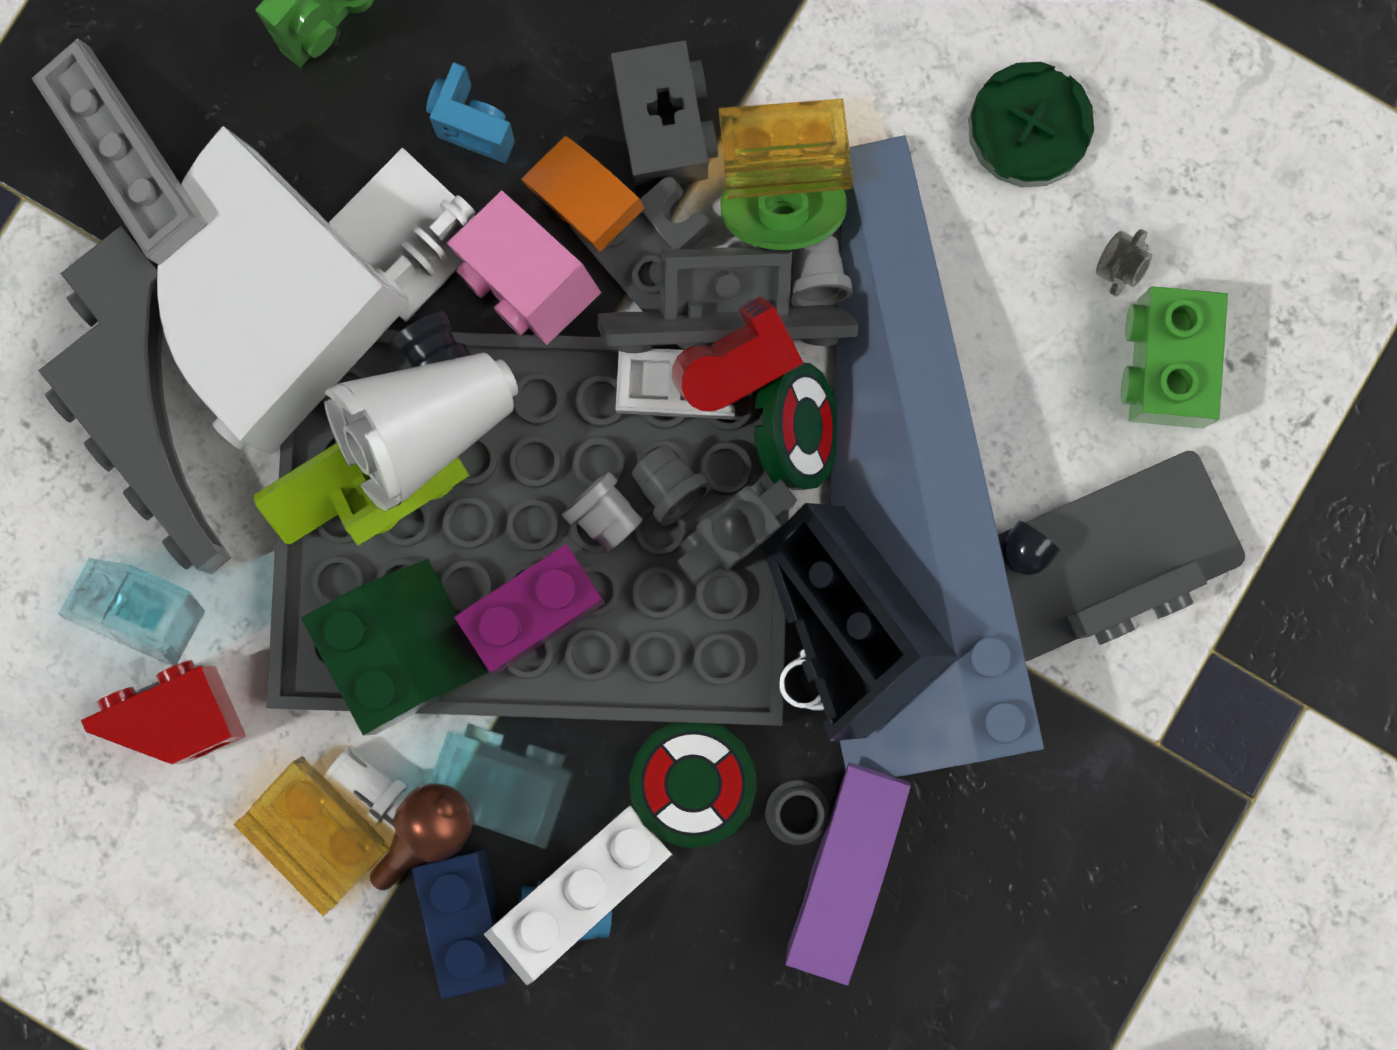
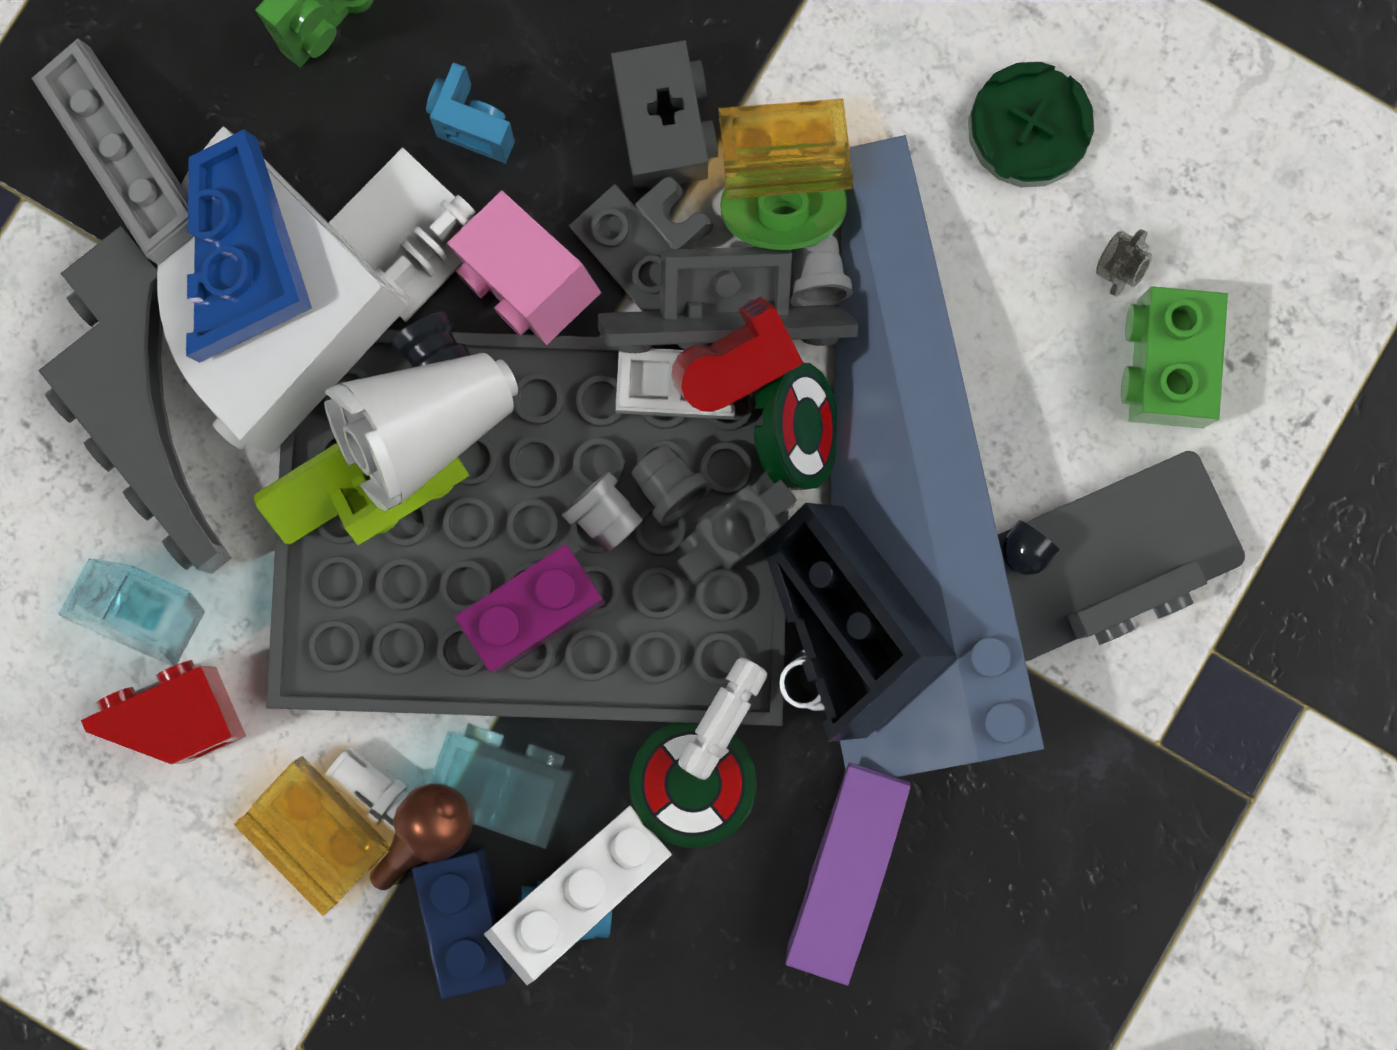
(243, 254): none -> blue wing
(394, 646): dark green slope -> none
(583, 193): orange slope -> none
(722, 718): none -> white axle
(777, 799): dark grey piece -> none

